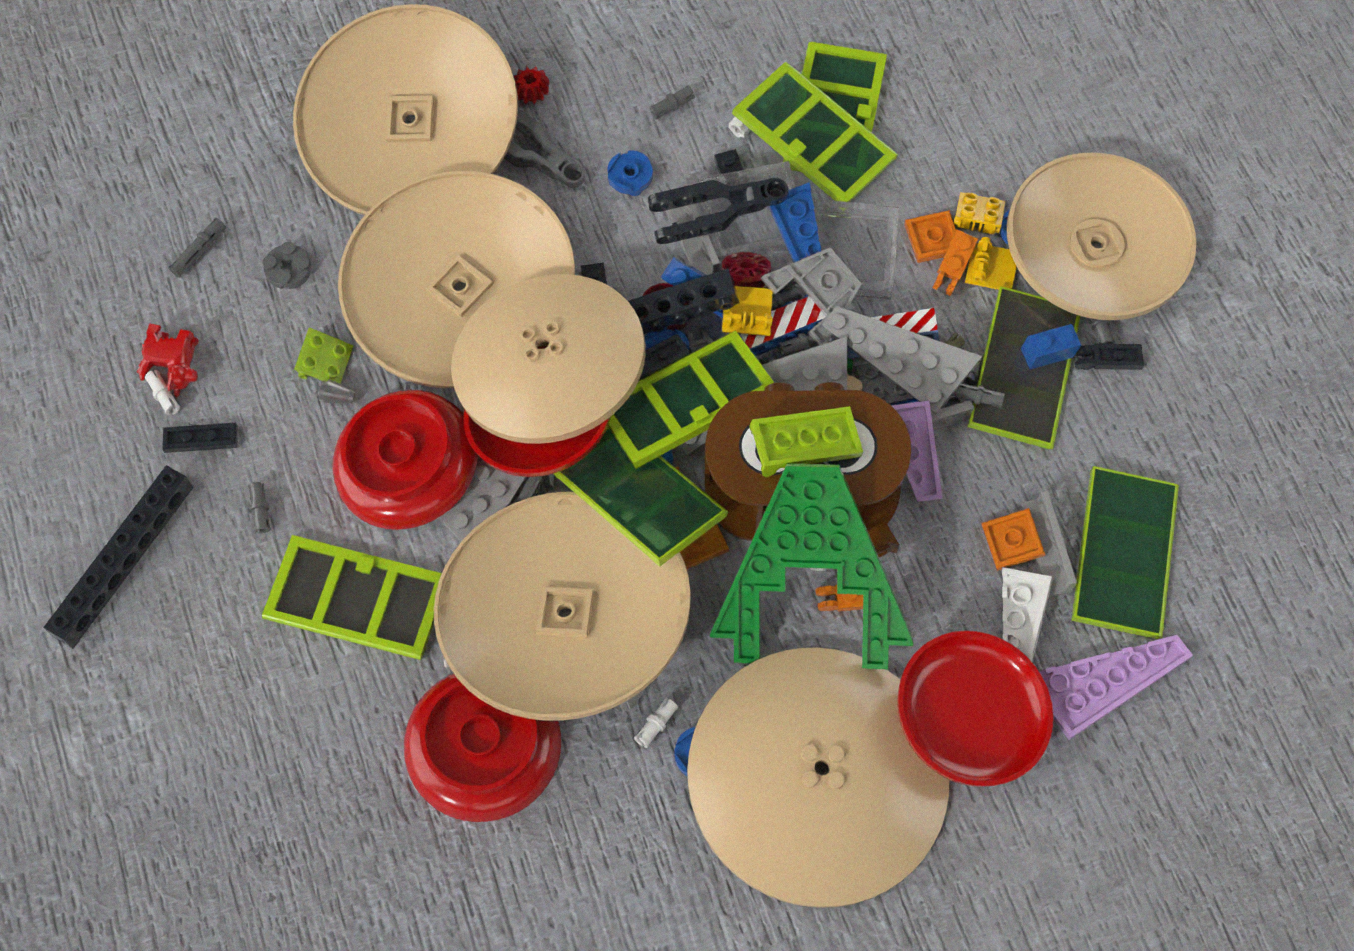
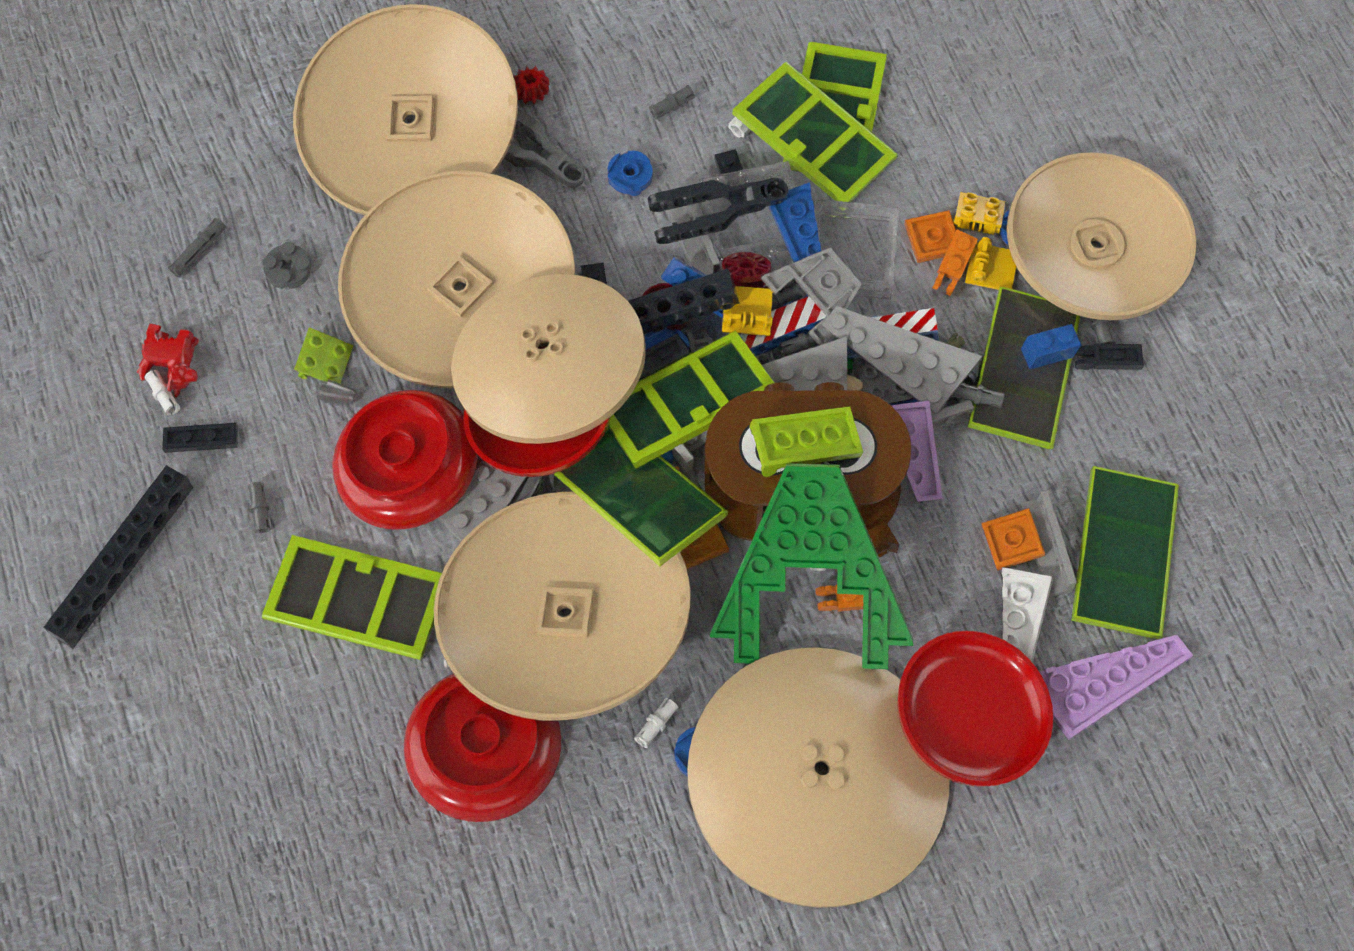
(683, 457): none -> white tile

